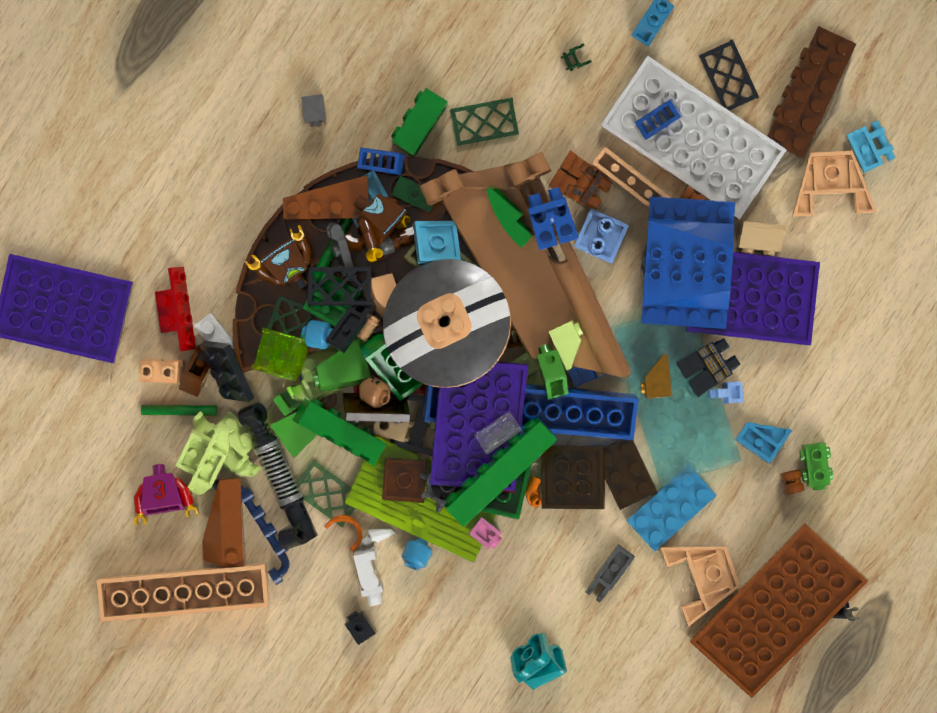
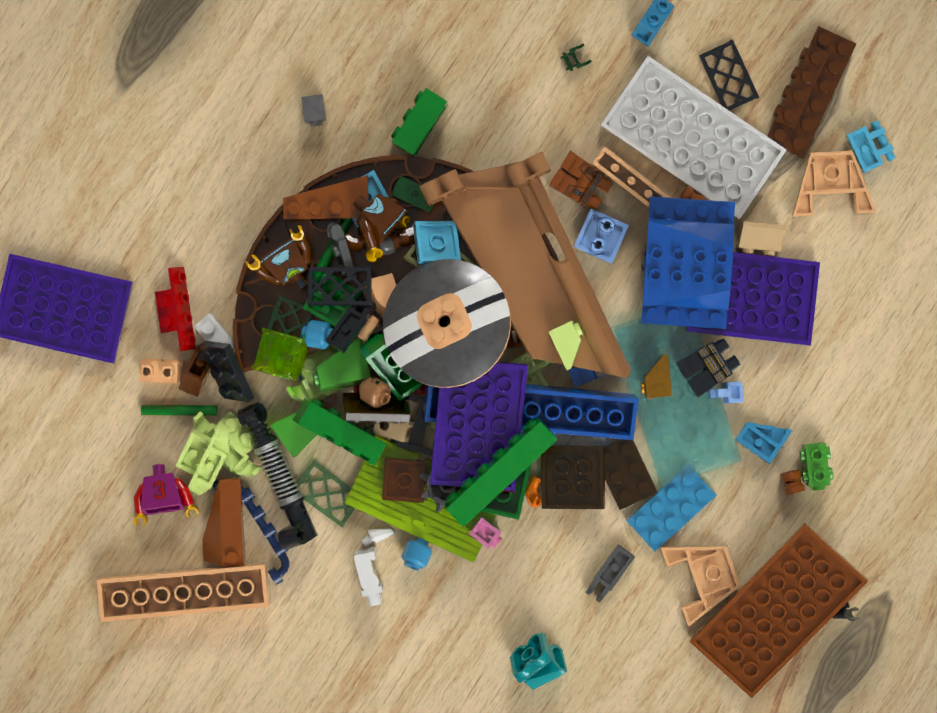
(286, 403): bright green panel -> none
(345, 518): orange helmet -> none
(360, 626): black brick -> none
(398, 166): blue slope -> none
(476, 137): clear green window -> none
(498, 432): clear plate -> none
(509, 217): green slope -> none
(548, 214): blue hips -> none
(552, 372): bright green torso -> none
(677, 114): blue slope -> none

